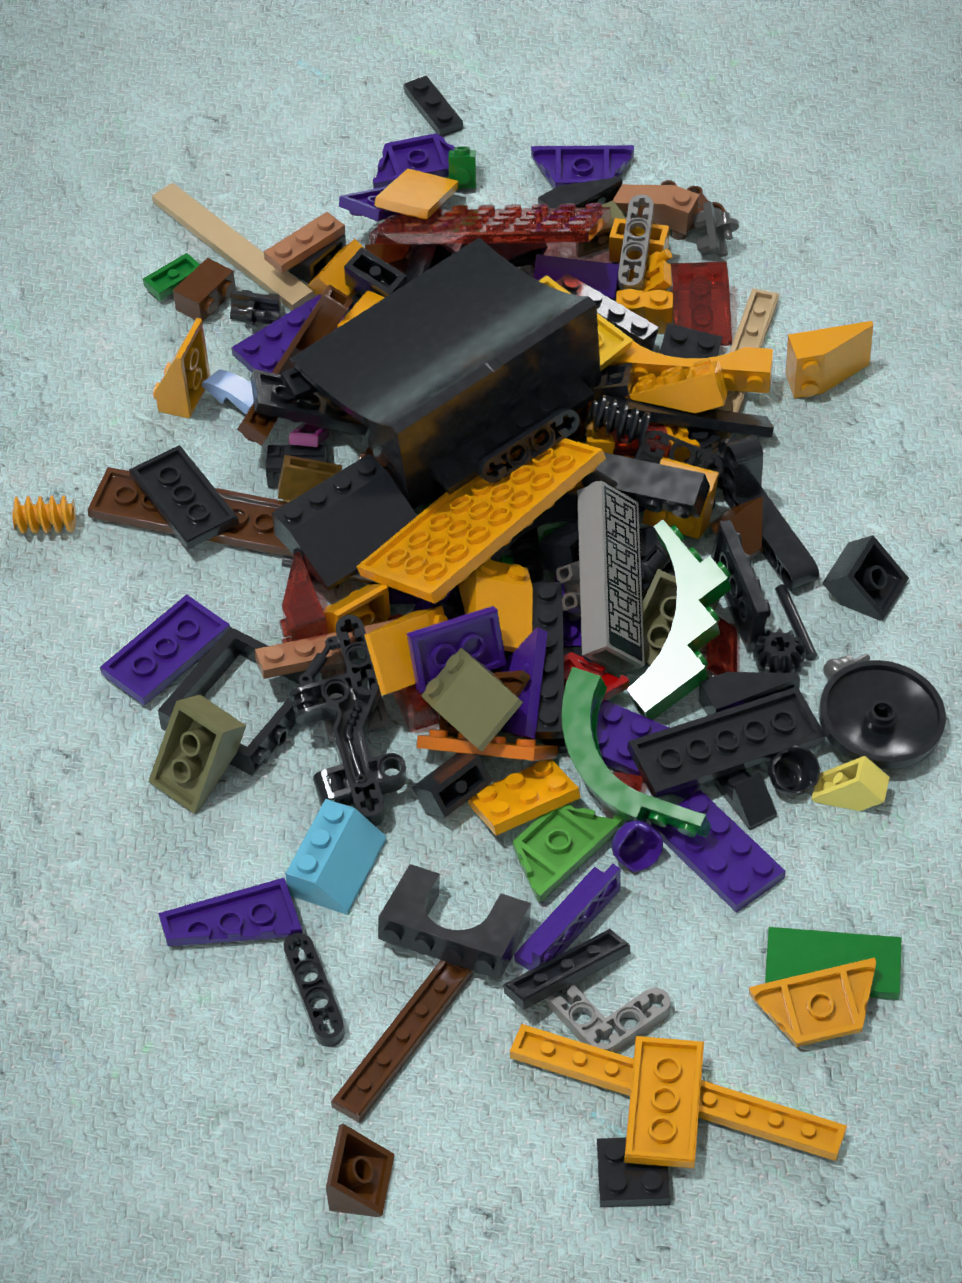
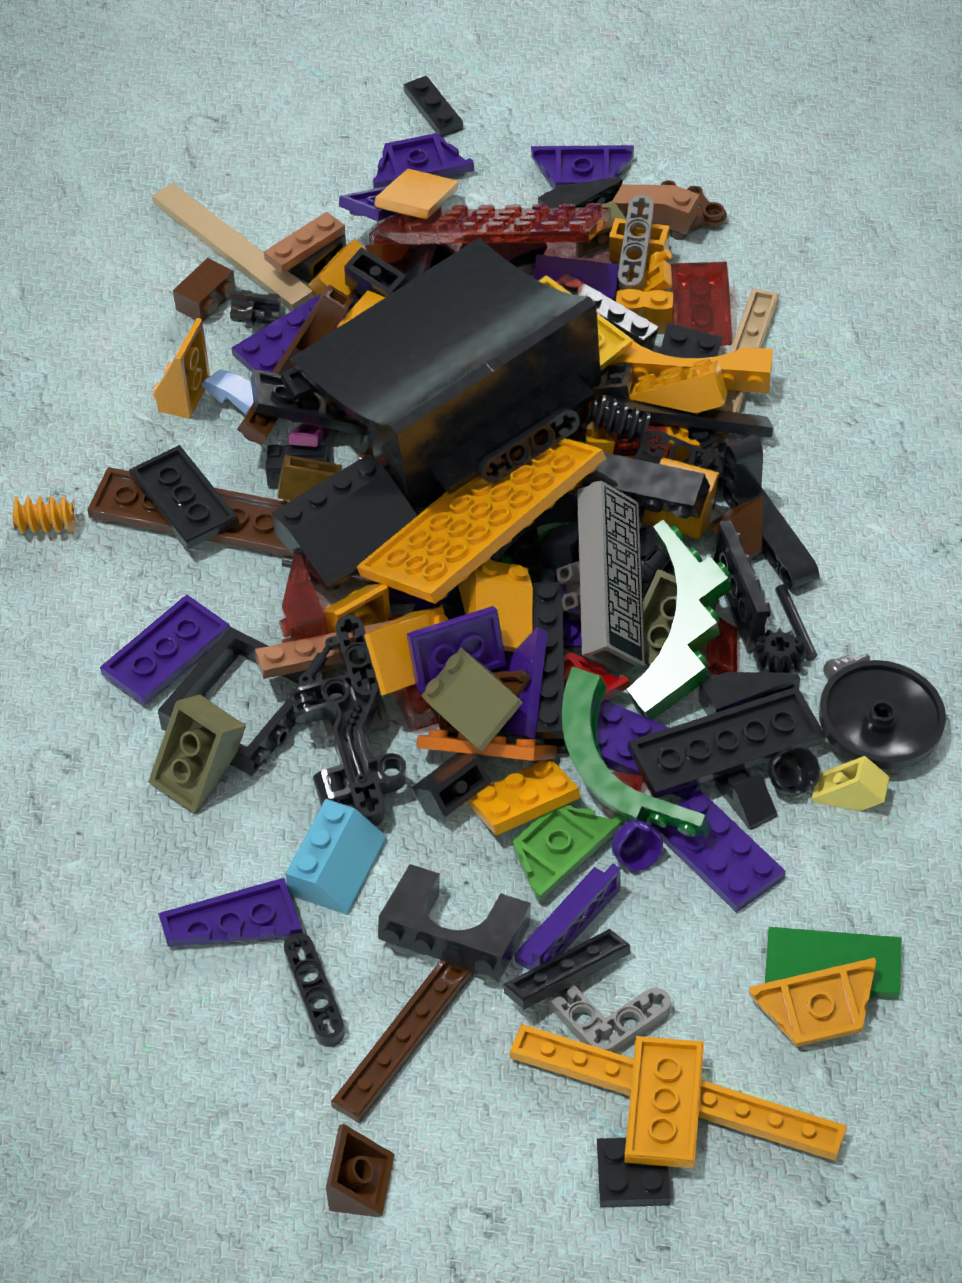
(169, 276): green plate -> none
(463, 166): green bracket -> none
(718, 227): dark grey hips -> none
(826, 357): light orange slope -> none
(866, 578): black slope -> none

